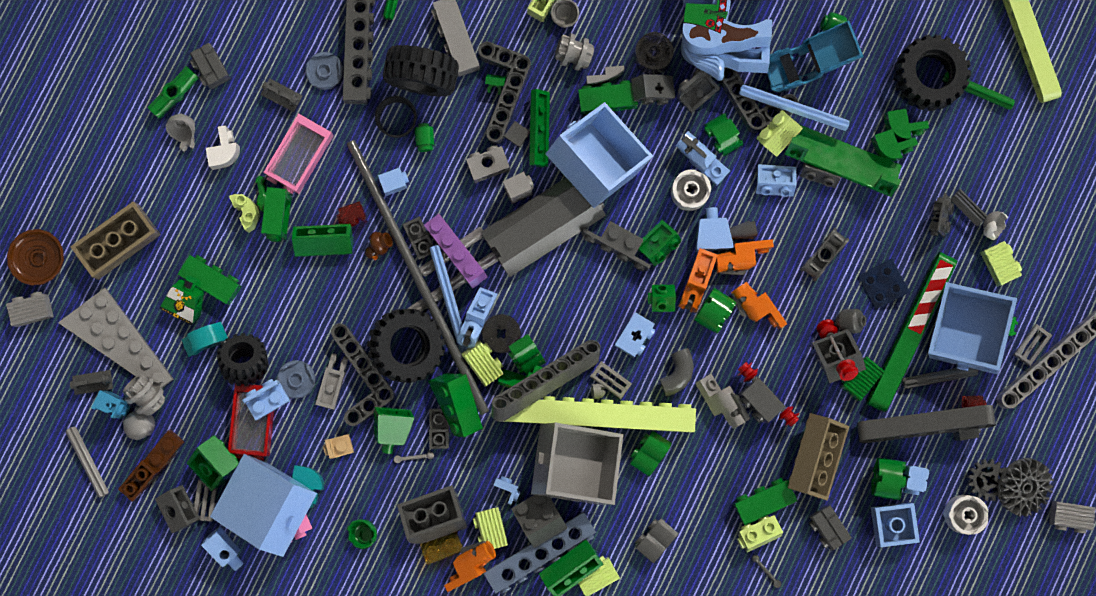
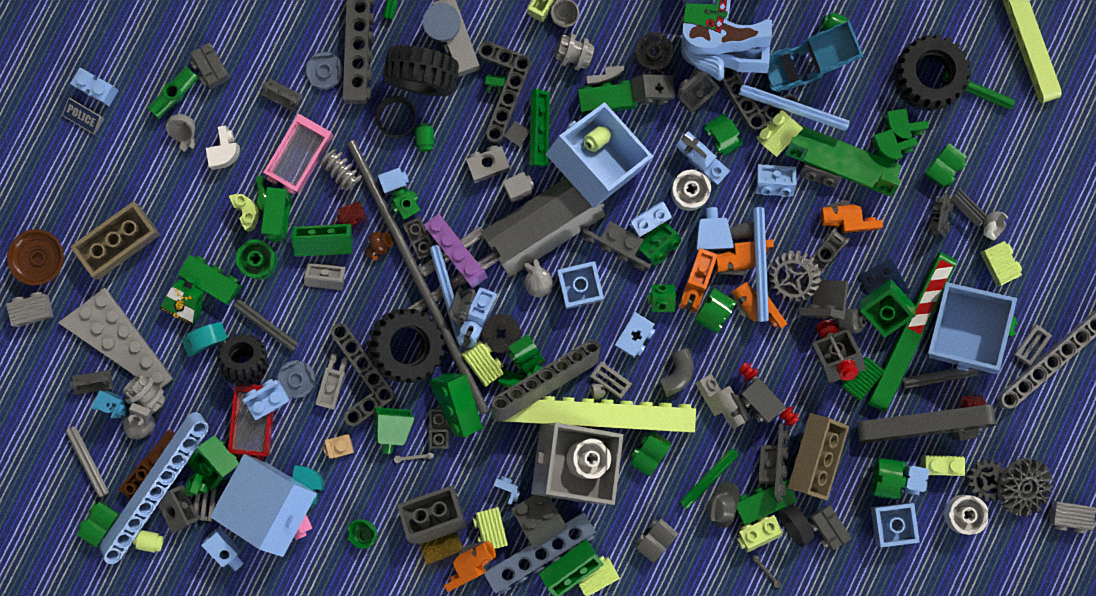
(82, 116): none -> slope
(98, 88): none -> light blue piece
(98, 524): none -> green brick
(139, 413): none -> light grey tile
(148, 541): none -> yellowish green brick
(151, 497): none -> light blue beam
(195, 486): none -> green tile
(250, 251): none -> green brick
(265, 325): none -> dark grey axle
(324, 276): none -> light grey slope
(340, 170): none -> light grey piece
(409, 207): none -> green brick
(441, 22): none -> sand blue tile
(460, 306): none -> dark grey hinge
(538, 280): none -> light grey piece
(578, 462): none -> white brick
(580, 285): none -> light blue brick
(597, 138): none -> yellowish green brick
(650, 219): none -> light blue bracket
(709, 478): none -> green axle
(723, 504): none -> dark grey piece
(760, 264): none -> light blue axle
(773, 461): none -> dark grey bracket
(789, 262): none -> light grey gear
(796, 525): none -> black tyre
(828, 301): none -> dark grey bracket
(848, 217): none -> orange plate
(887, 308): none -> green brick
(944, 465): none -> yellowish green brick
(945, 166): none -> green brick

